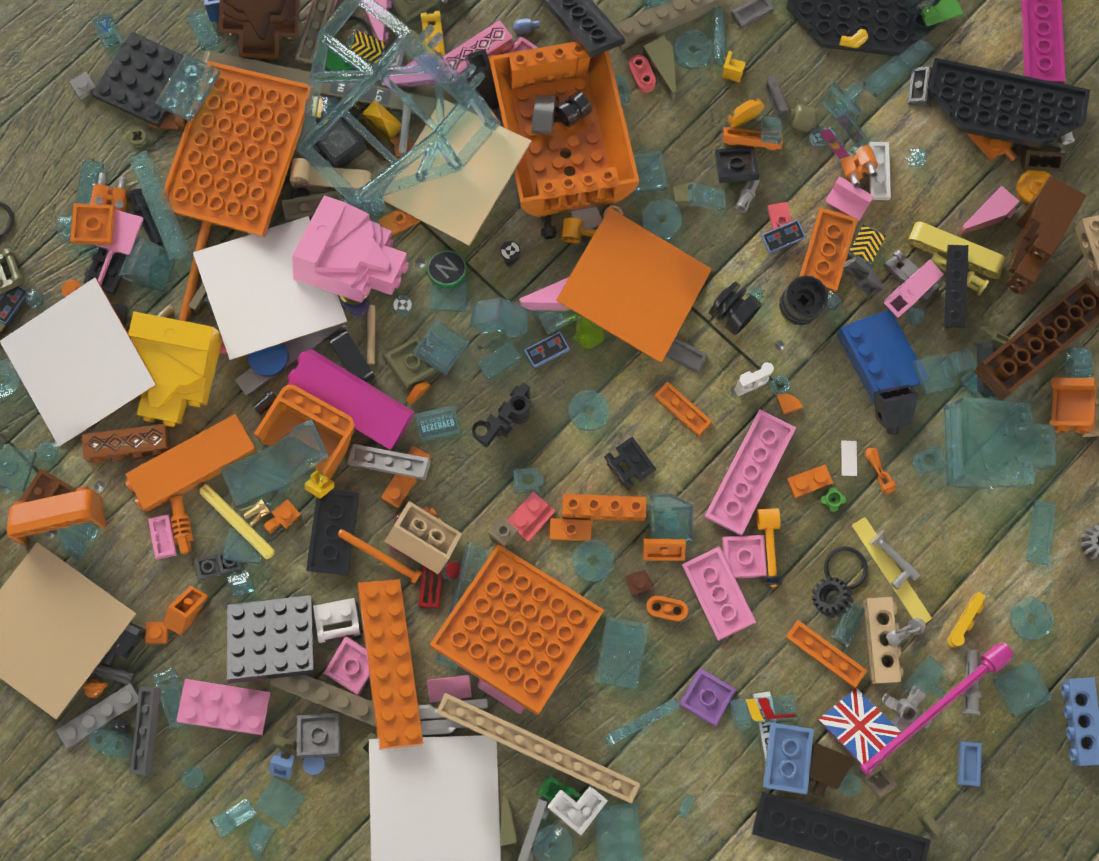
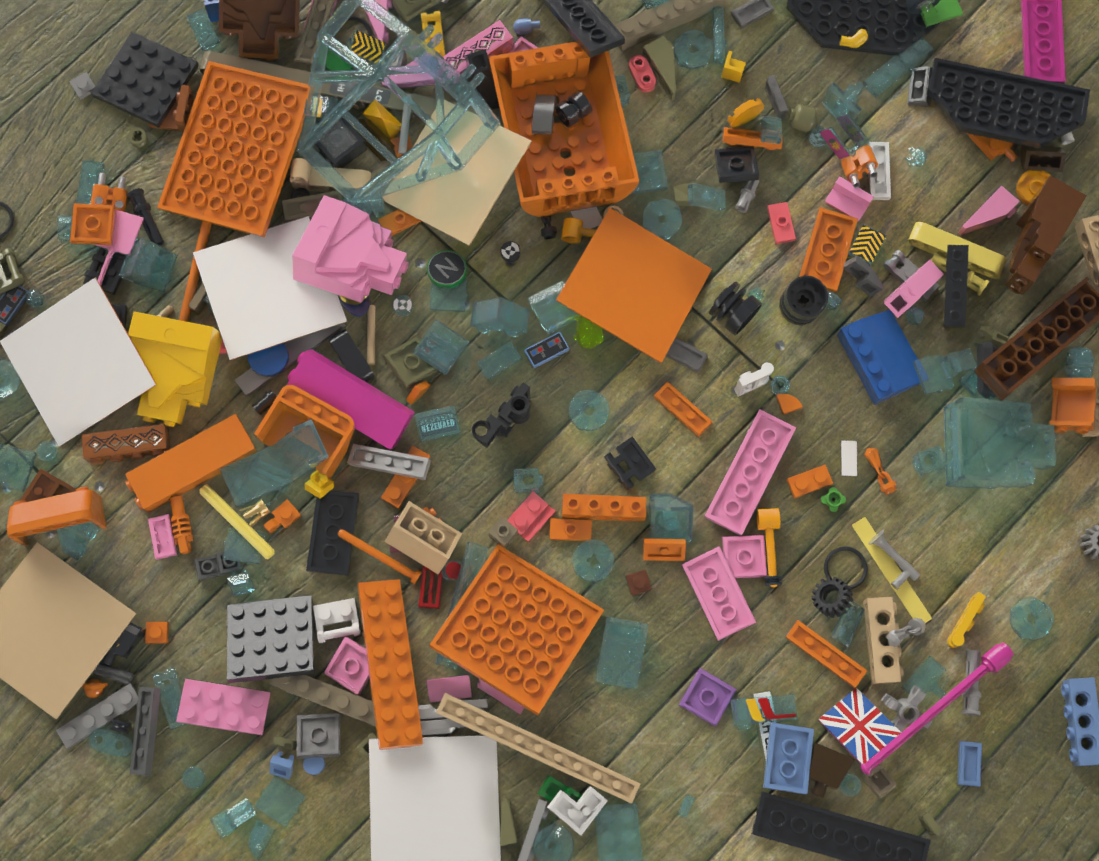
(69, 287): orange plate -> none
(107, 30): clear light blue brick -> none
(159, 206): clear light blue plate -> none
(184, 610): orange slope -> none
(188, 87): clear light blue plate -> none
(545, 298): bright pink slope -> none
(641, 722): clear light blue beam -> none
(666, 608): orange plate -> none
(783, 236): tile -> none
(895, 407): black torso -> none
(1022, 689): clear light blue plate -> none
(1041, 532): clear light blue tile -> none

